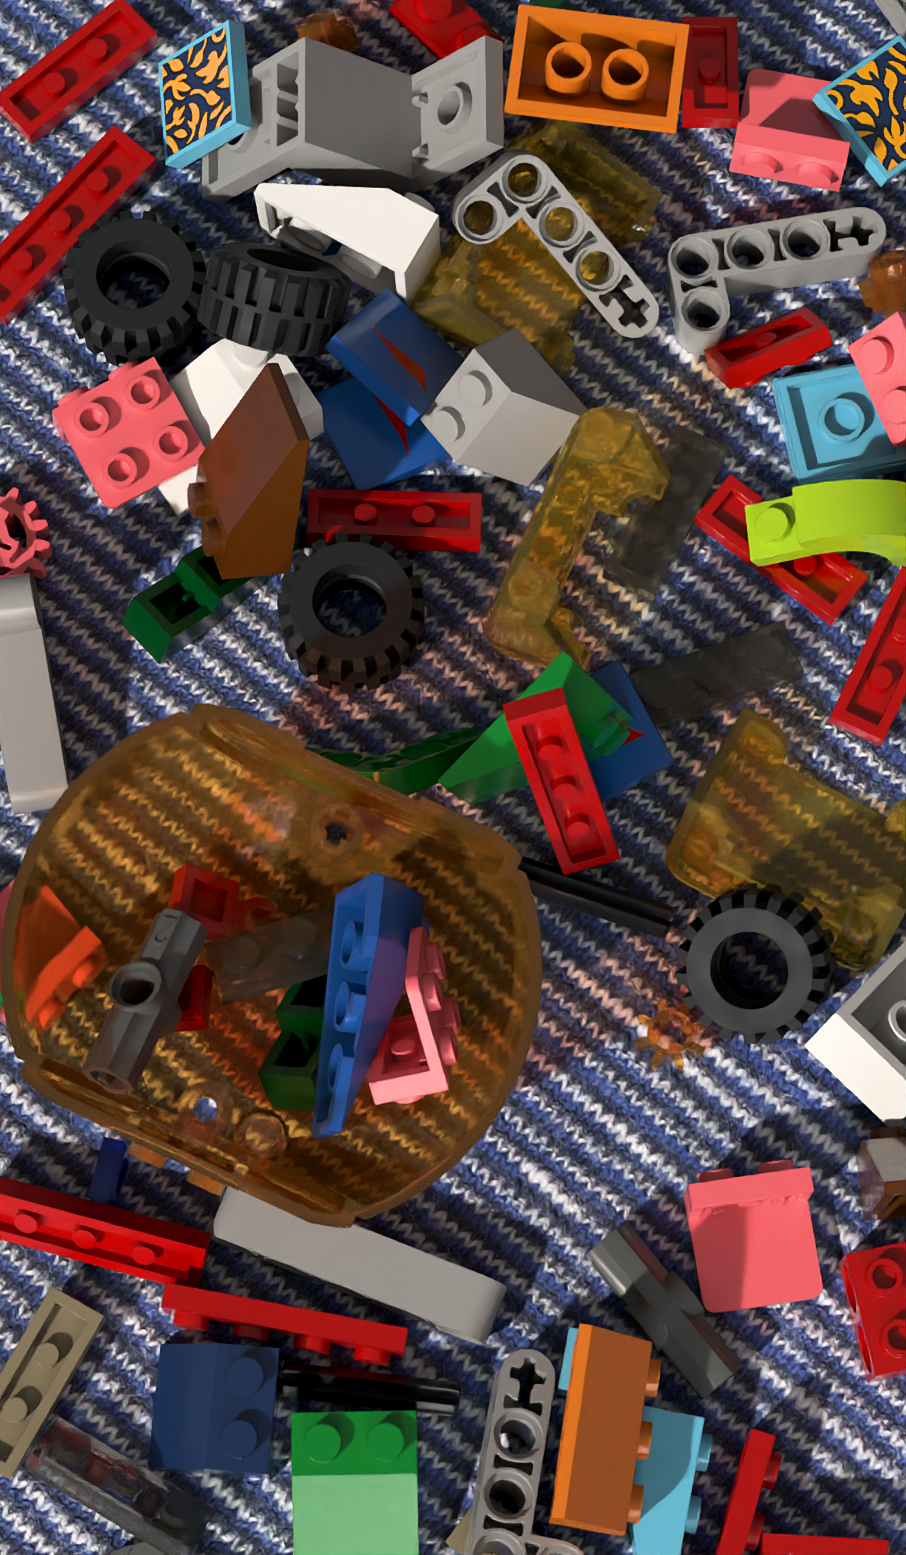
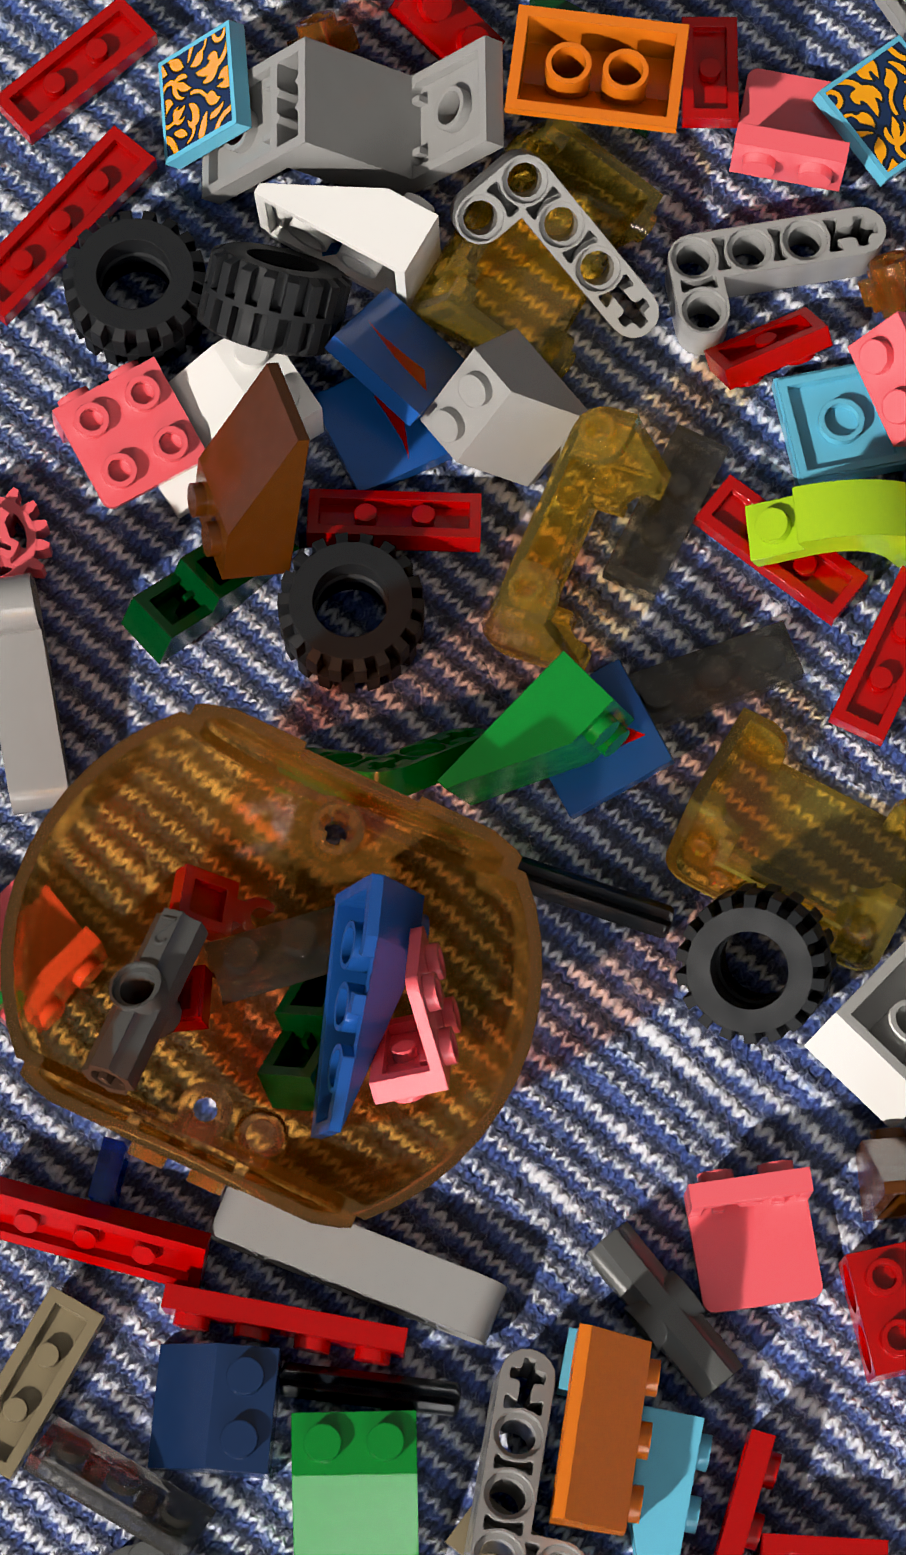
(561, 780): red plate -> none
(676, 1052): clear orange gear -> none

